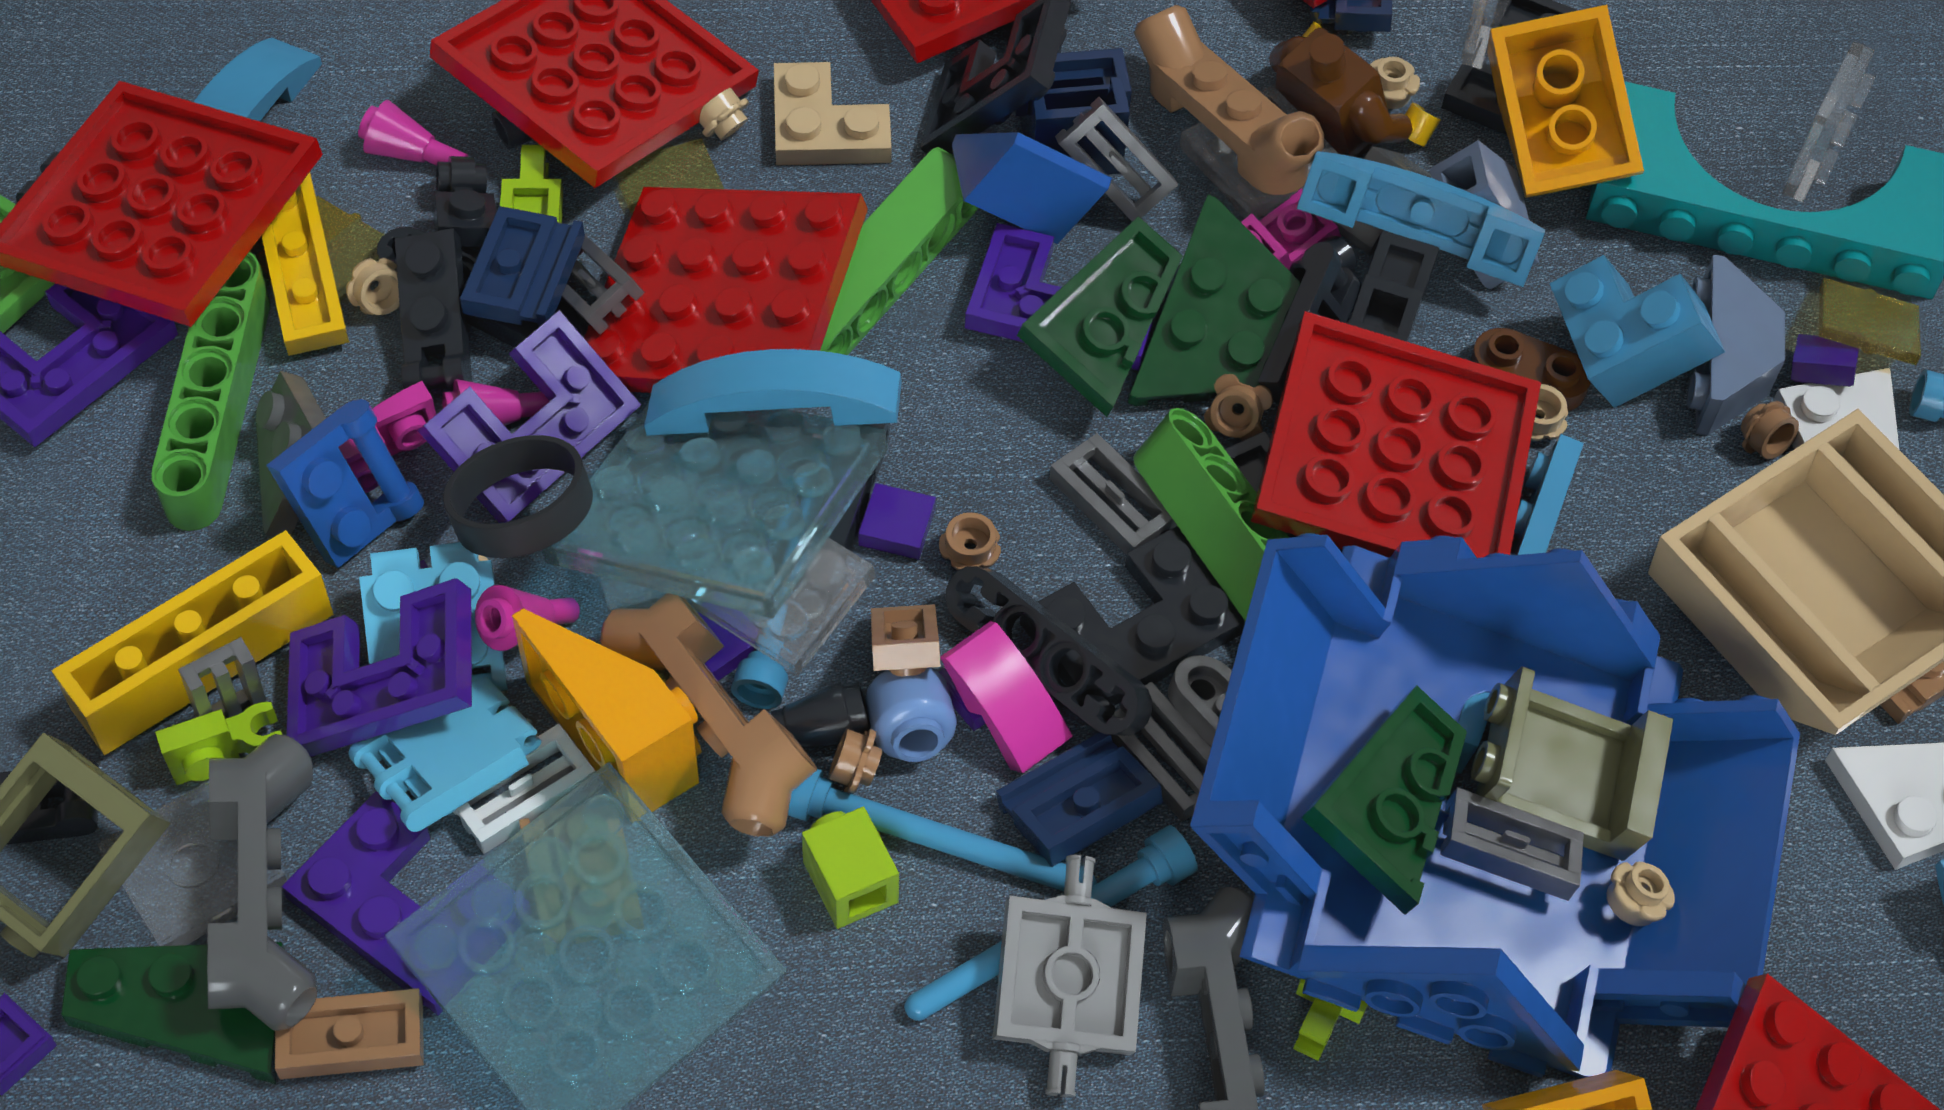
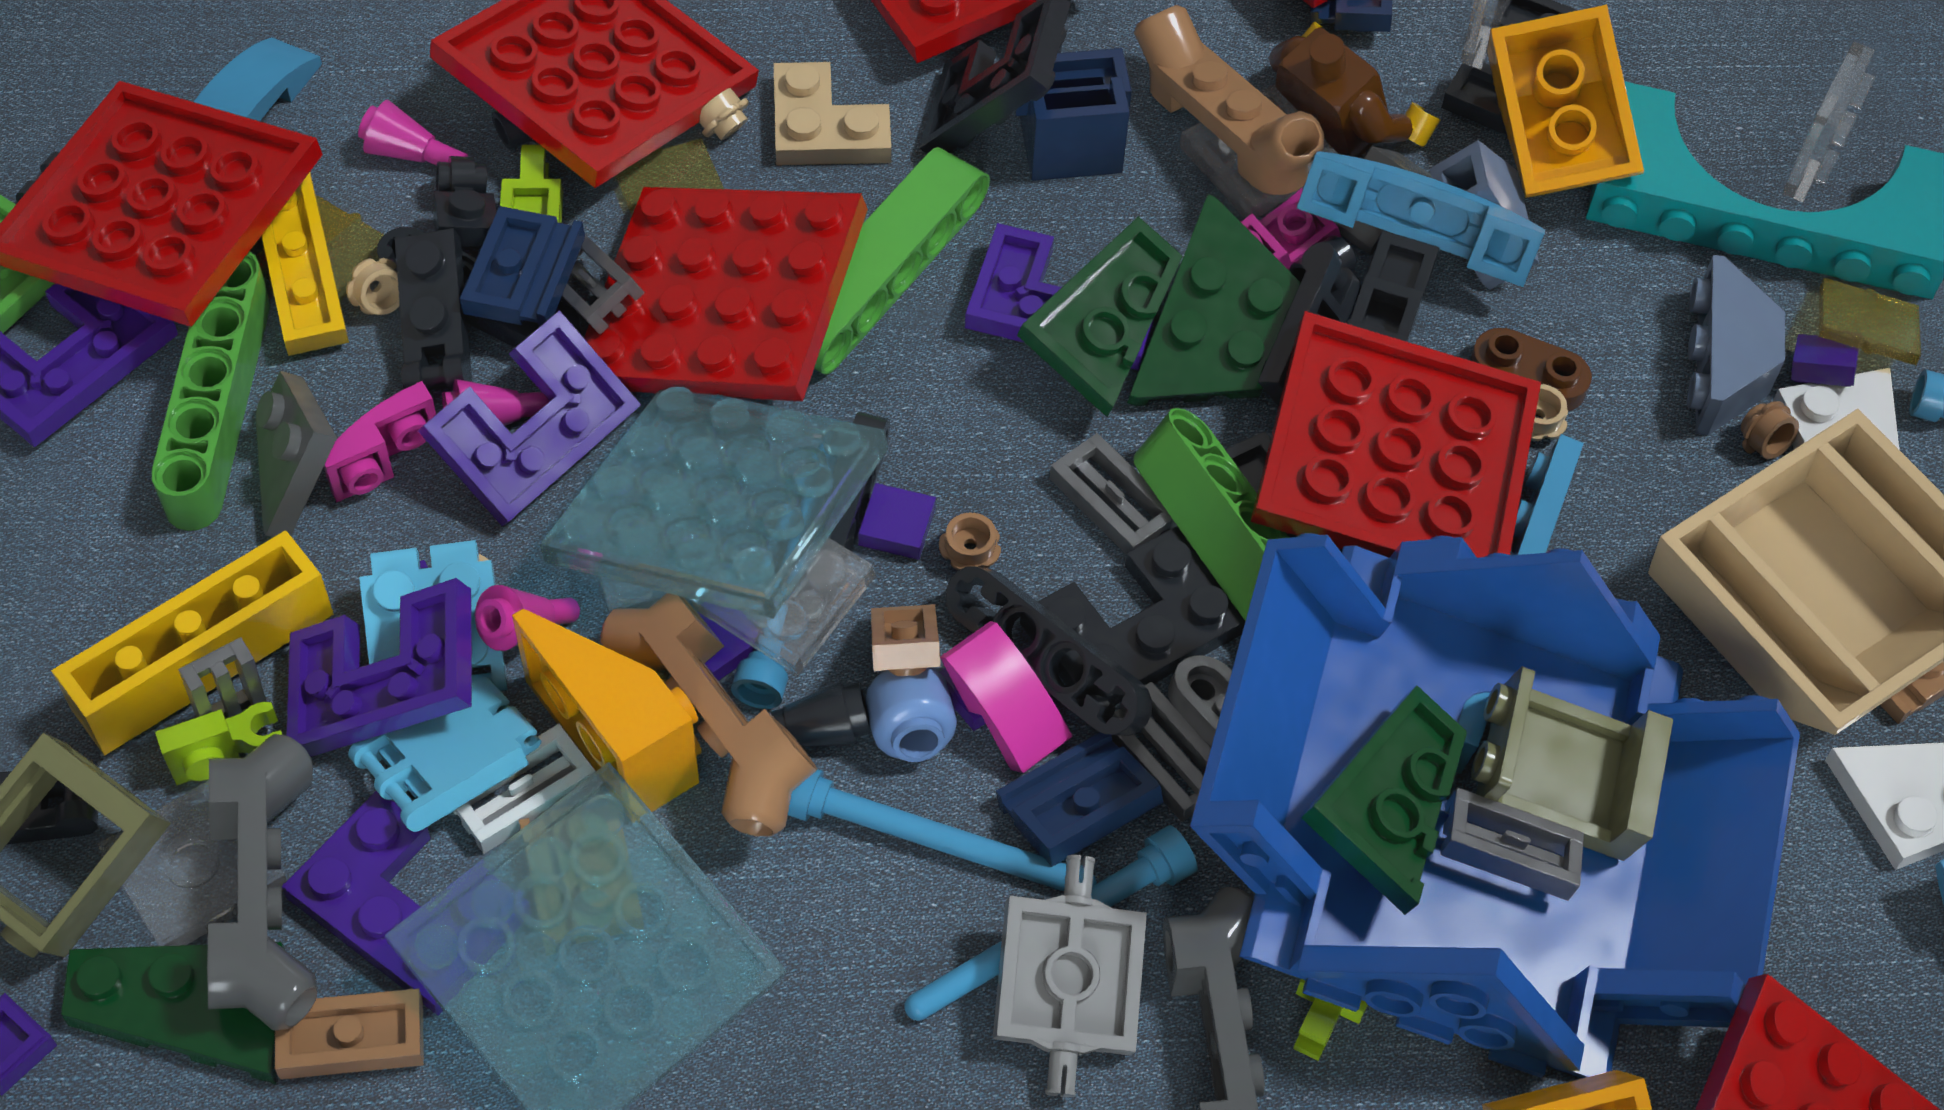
(328, 493): blue plate -> none
(534, 531): black tyre -> none
(771, 380): dark azure slope -> none
(850, 866): lime brick -> none
(855, 760): medium nougat plate -> none
(1026, 181): blue slope -> none
(1085, 126): flat silver tile -> none
(1222, 416): medium nougat plate -> none
(1397, 80): tan plate -> none
(1632, 340): dark azure brick -> none
(1639, 893): tan plate -> none

